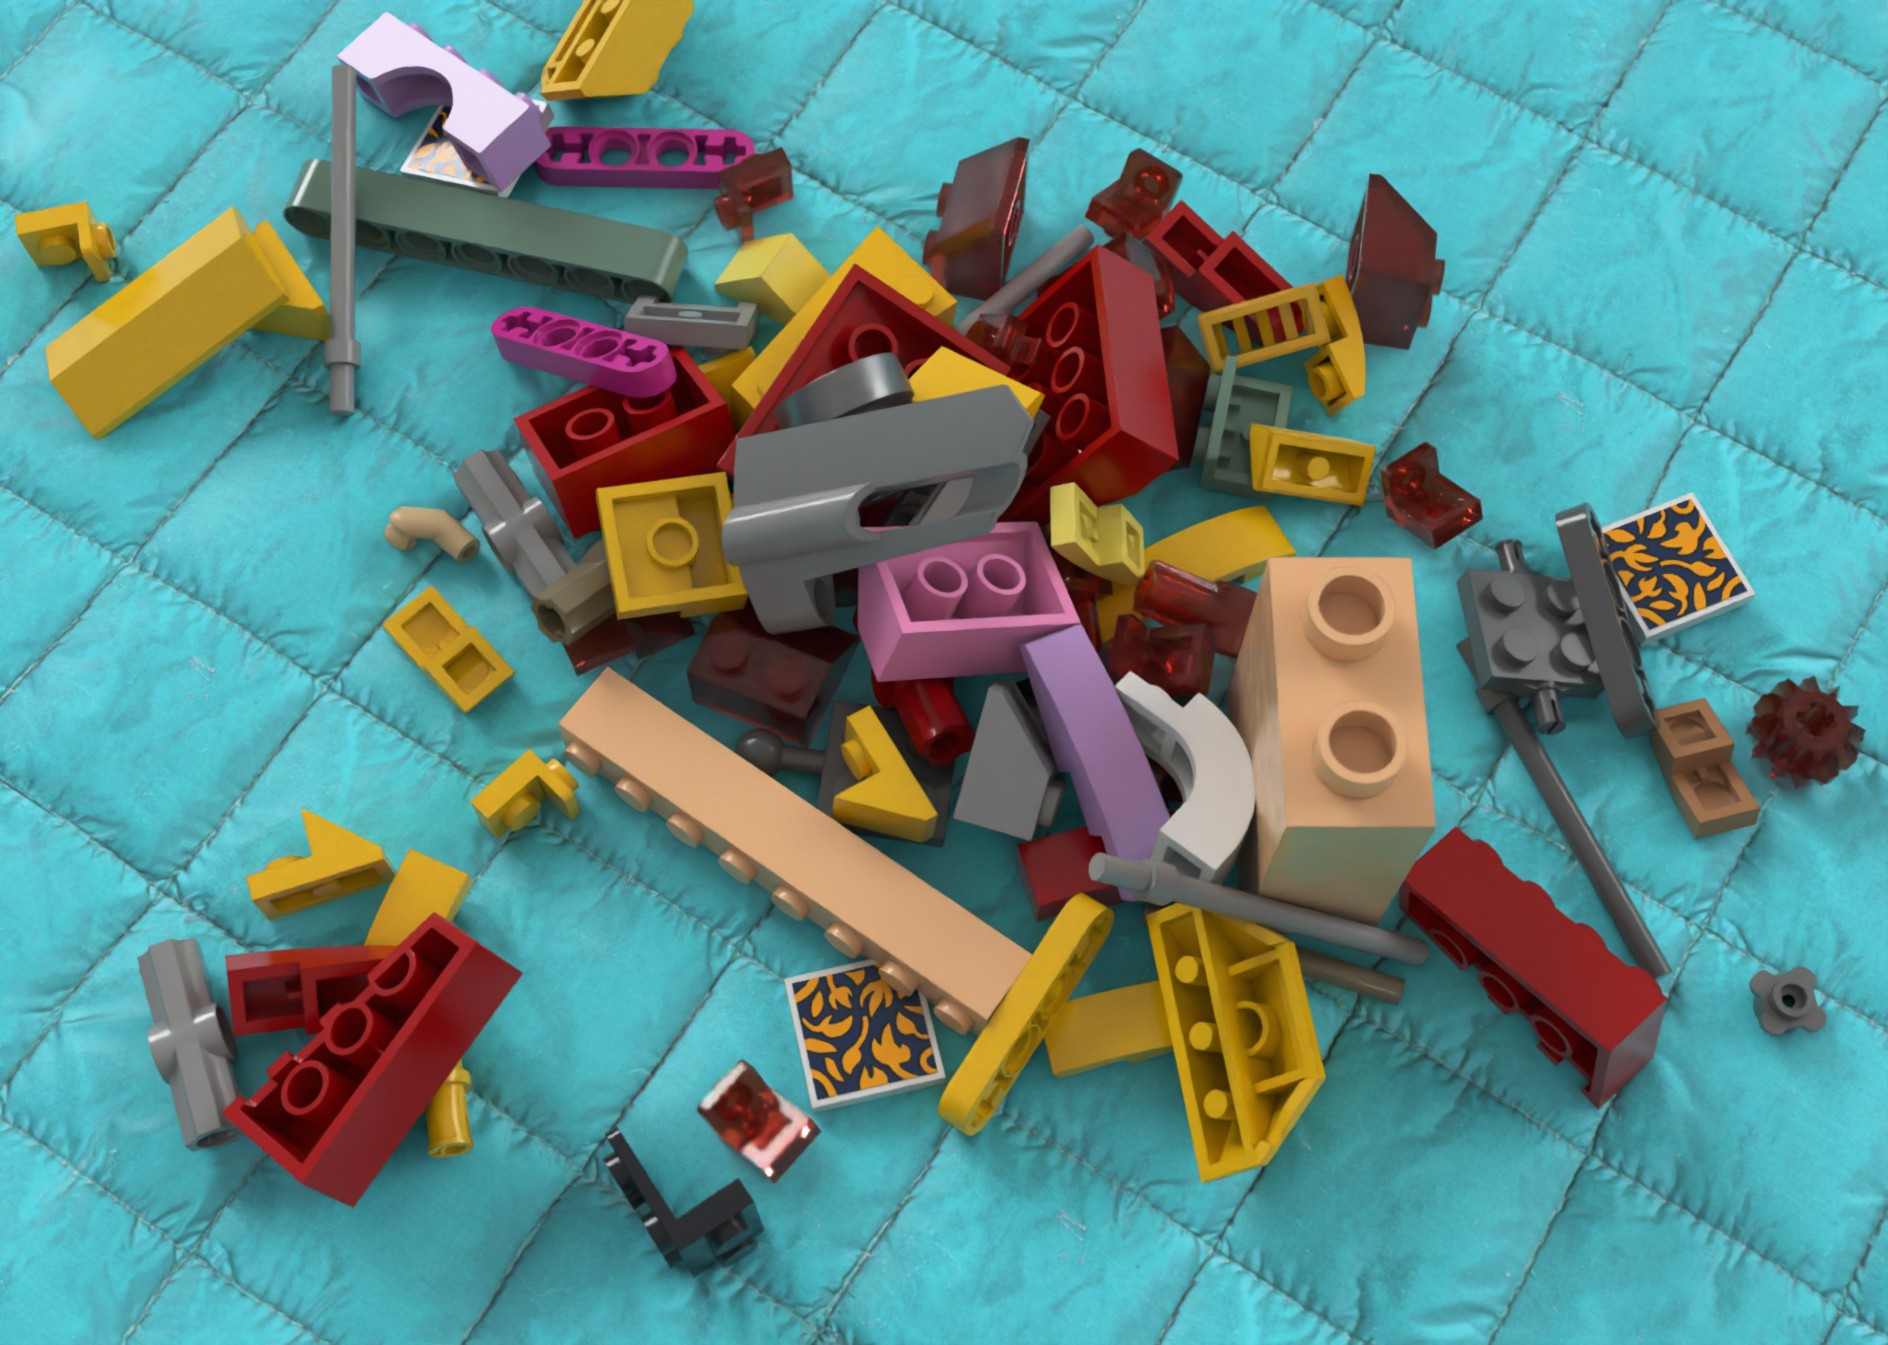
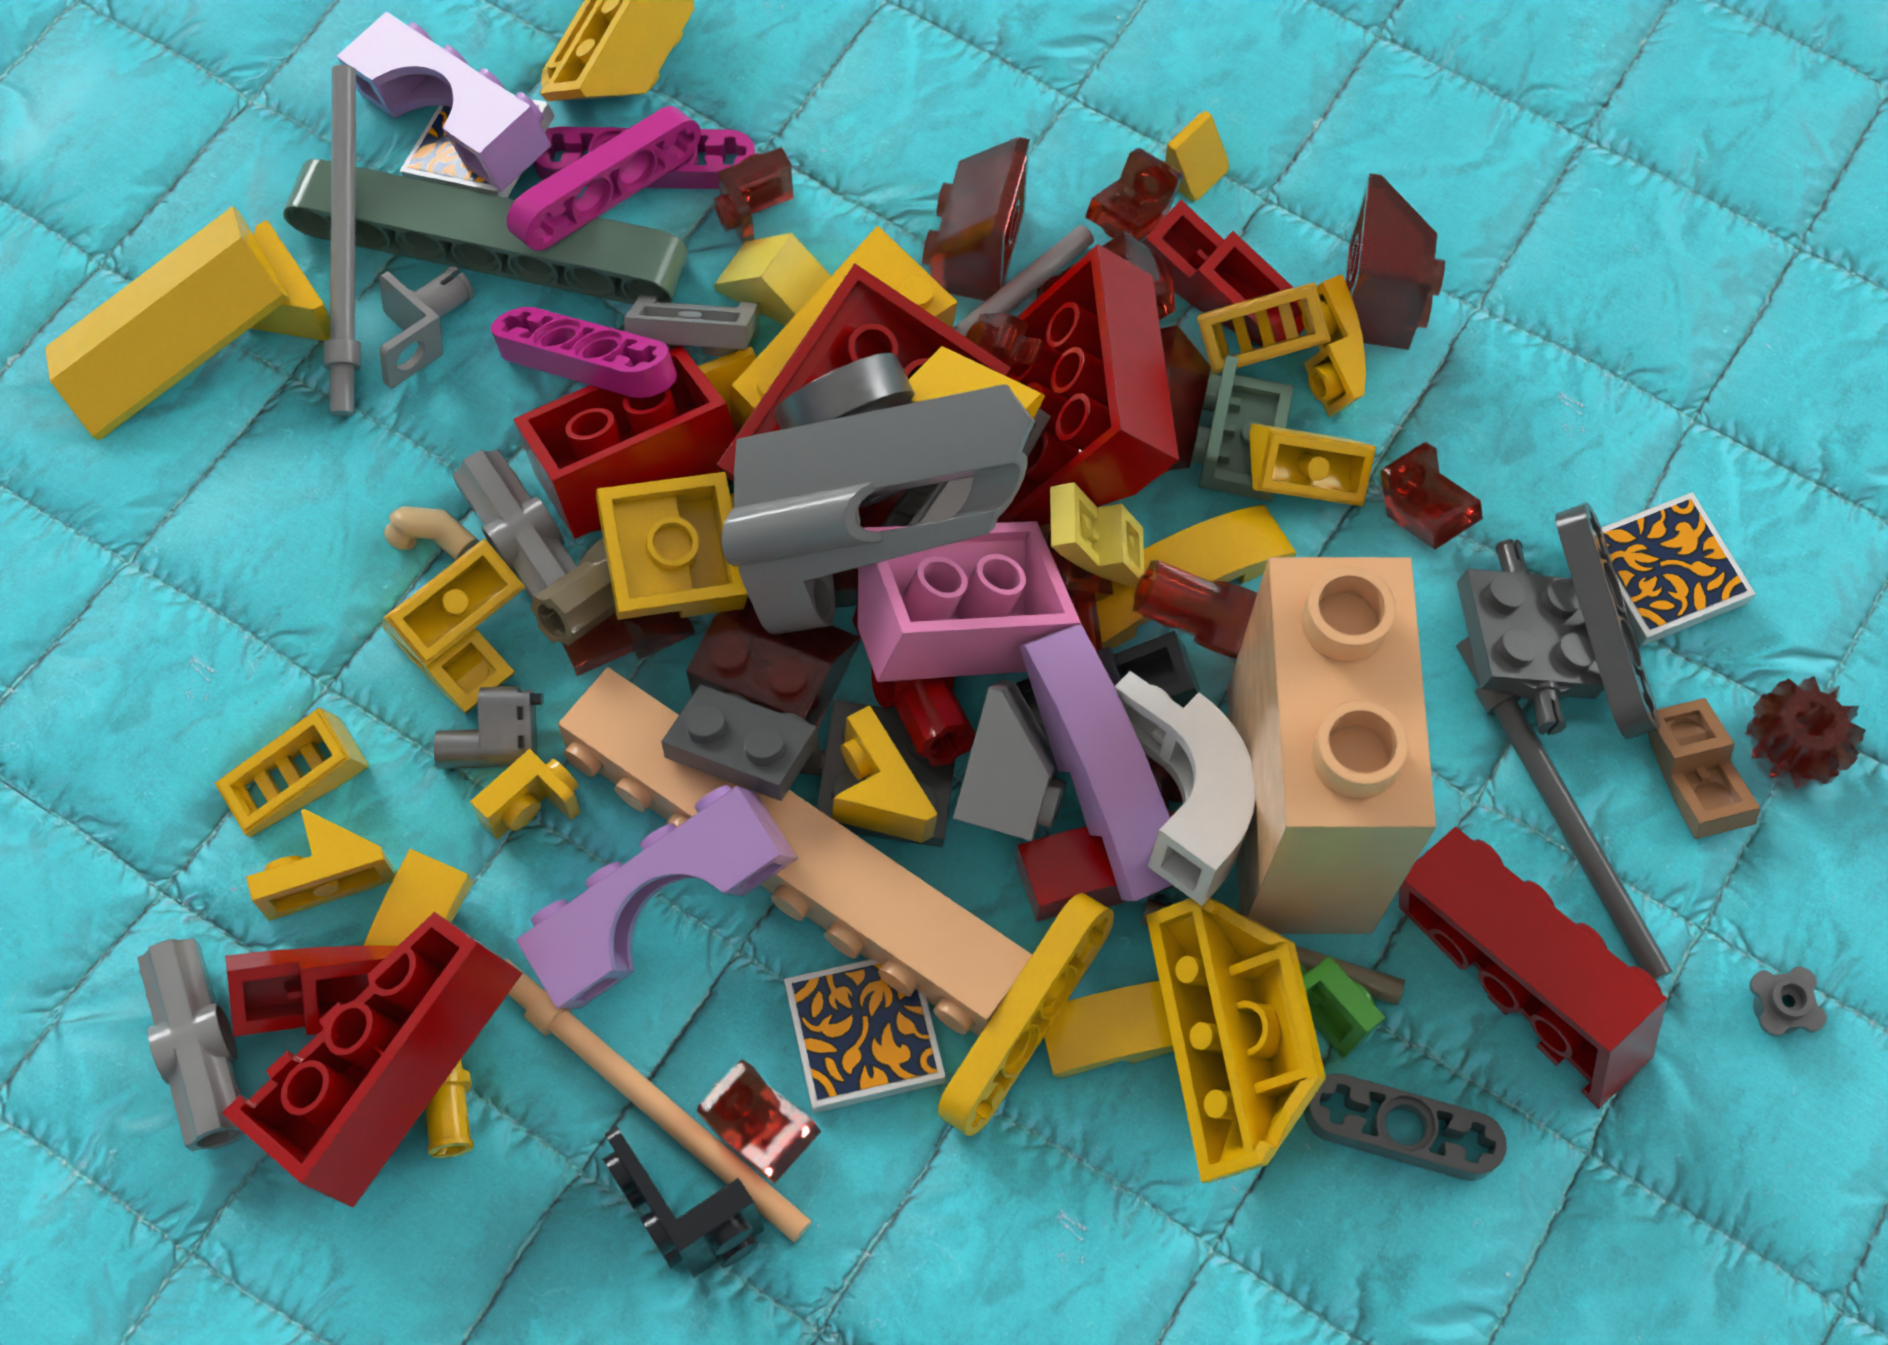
(67, 234): yellow bracket -> none
(303, 789): none -> yellow slope
(419, 317): none -> light grey bracket
(453, 603): none -> yellow slope
(504, 731): none -> flat silver piece
(552, 208): none -> dark pink beam
(587, 943): none -> lavender arch
(655, 1104): none -> light nougat bar
(742, 742): none -> dark grey bracket
(1161, 884): light grey bar -> none
(1168, 657): clear red bracket -> none
(1198, 156): none -> yellow slope
(1340, 1006): none -> bright green bracket
(1458, 1121): none -> dark grey beam

